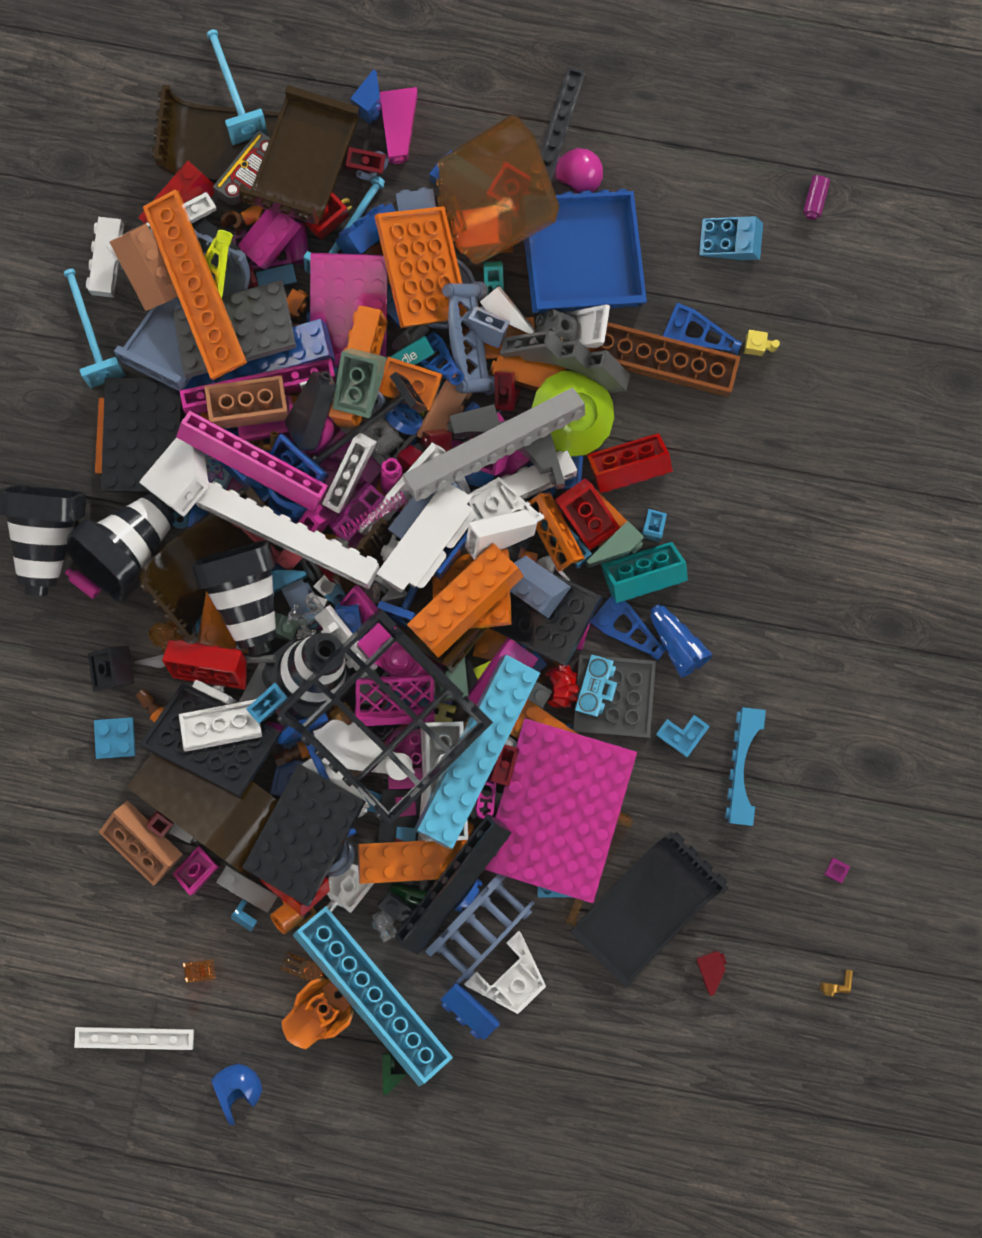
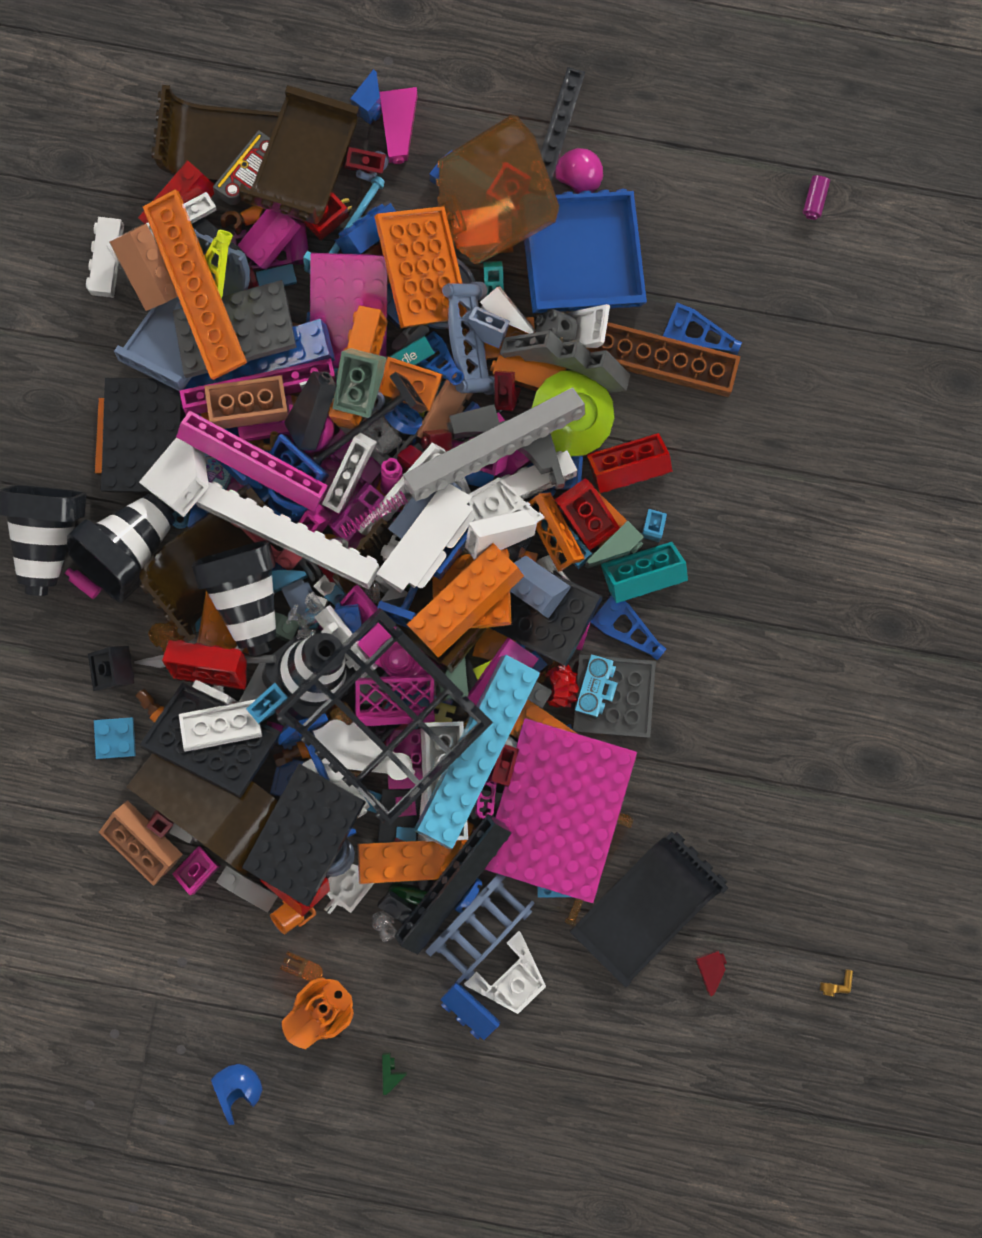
(94, 374): medium azure tile -> none
(134, 1038): white plate -> none
(200, 970): clear orange slope -> none
(243, 918): dark azure tile -> none
(245, 124): medium azure tile -> none
(297, 303): orange brick -> none
(372, 996): medium azure brick -> none
(415, 199): sand blue brick -> none
(682, 646): blue cone -> none
(685, 739): dark azure plate -> none
(731, 238): dark azure slope -> none
(740, 809): dark azure arch -> none
(757, 342): light yellow brick -> none
(837, 870): magenta tile -> none

